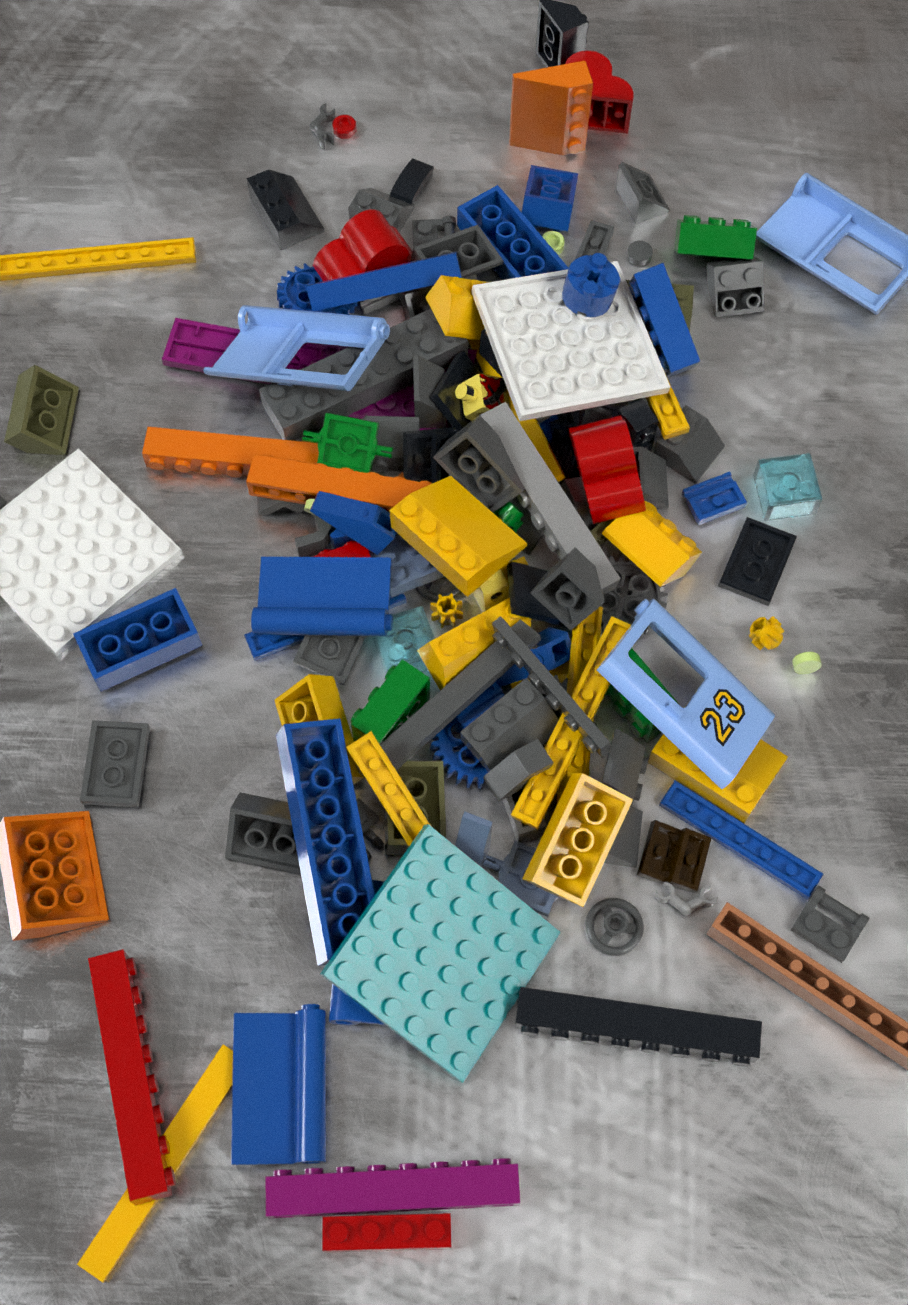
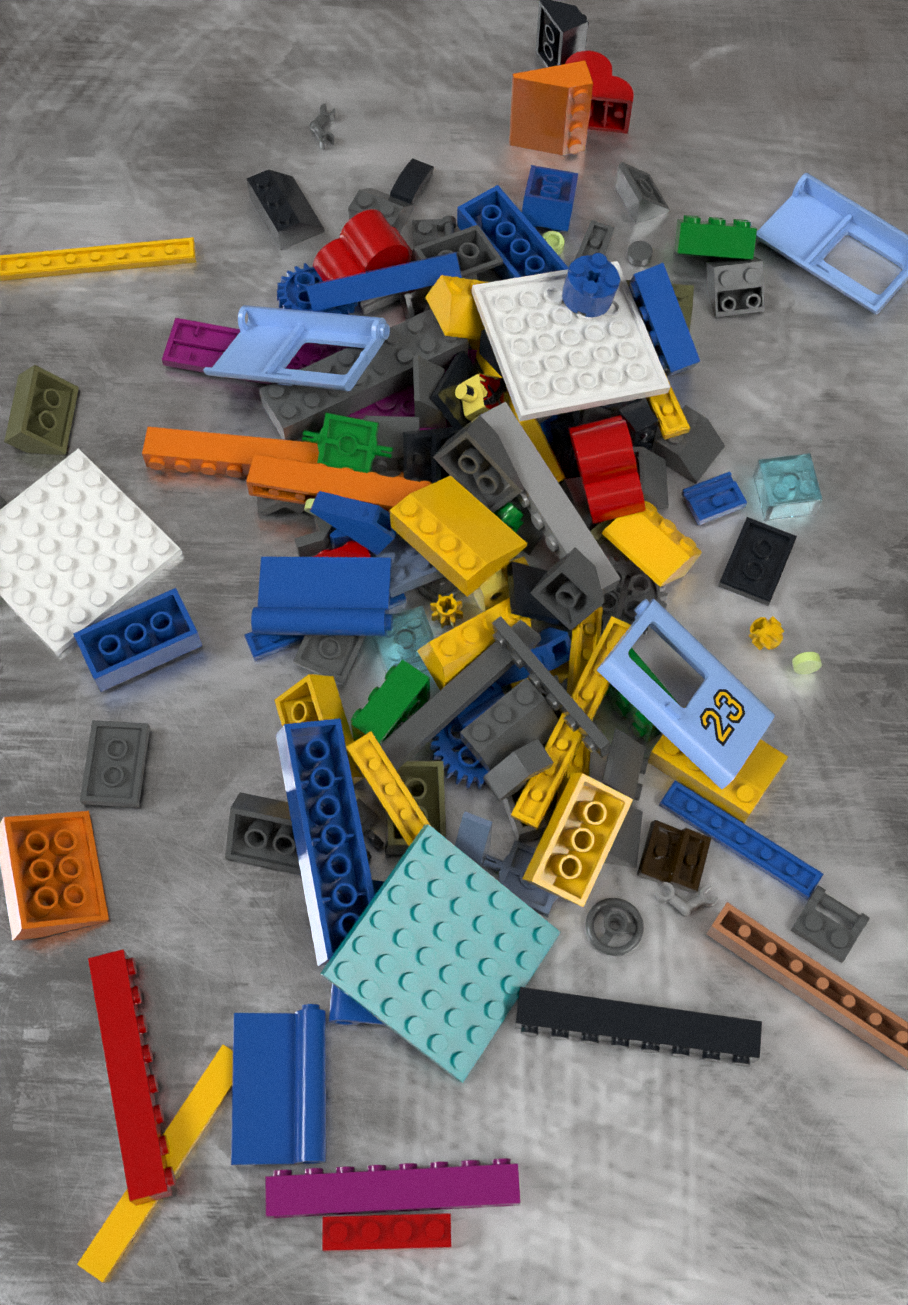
(344, 126): red tile -> none

